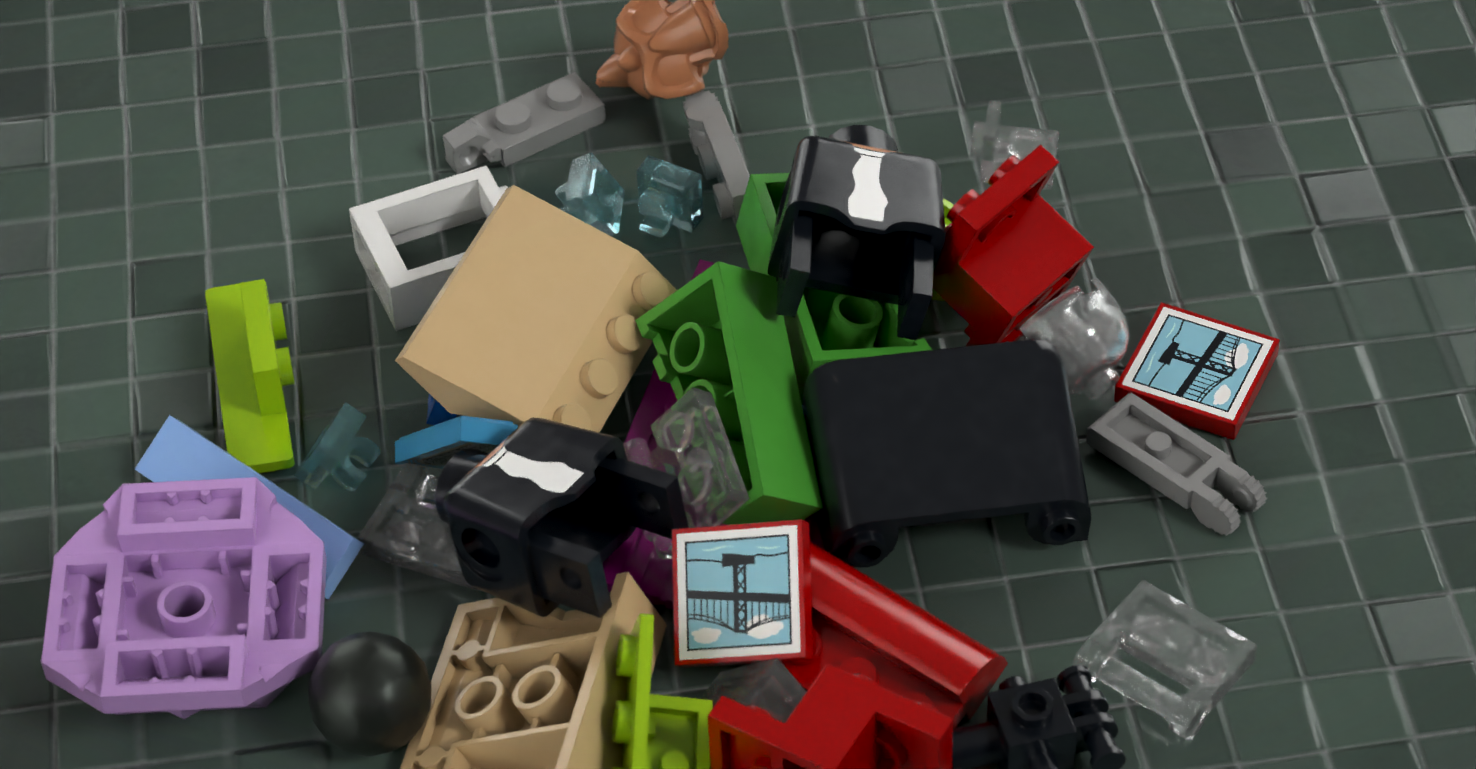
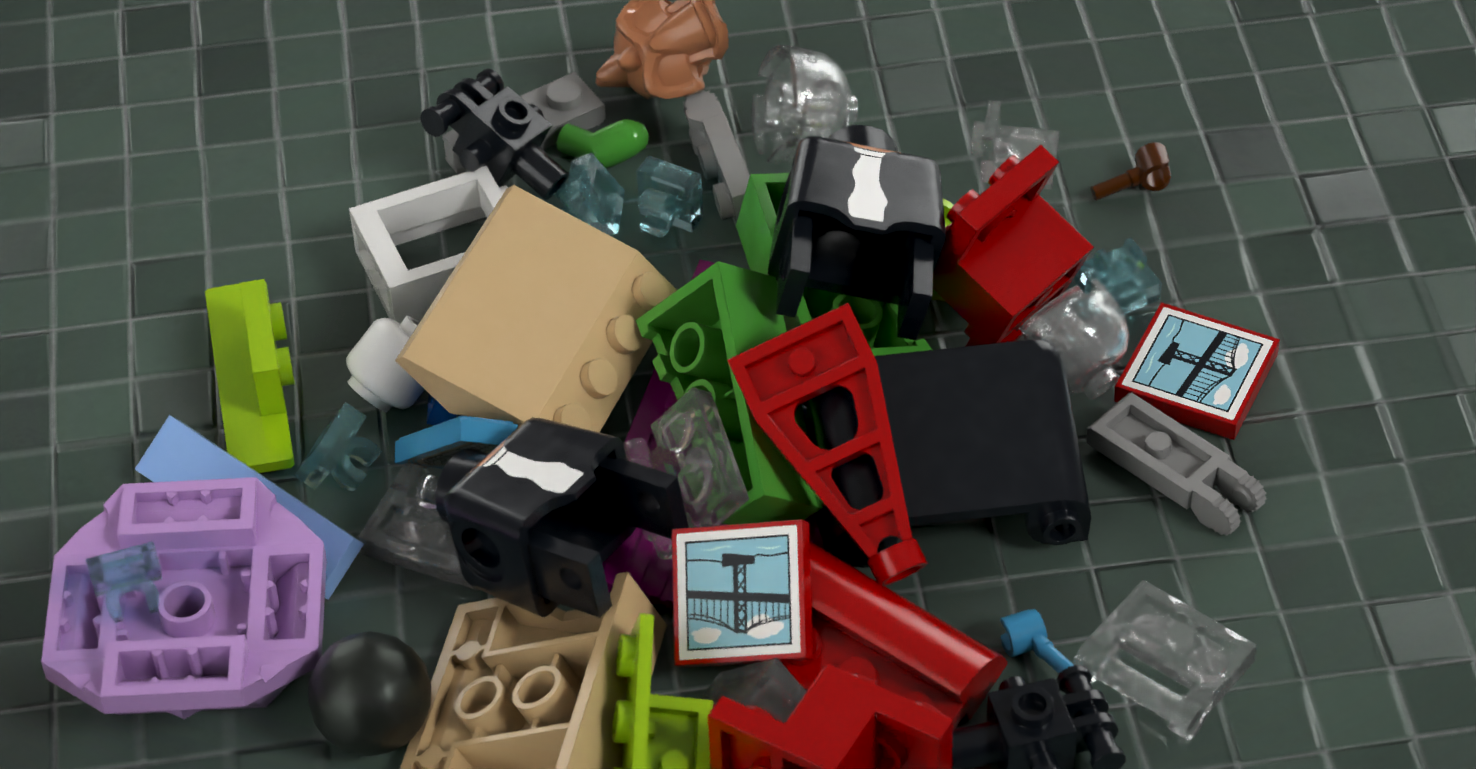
(124, 572): none -> clear light blue tile
(374, 367): none -> white head
(497, 132): none -> black piece
(609, 145): none -> bright green arm
(801, 99): none -> clear cylinder
(805, 365): none -> red plate
(1028, 633): none -> dark azure hand
(1124, 275): none -> clear light blue tile
(1150, 171): none -> reddish brown hand

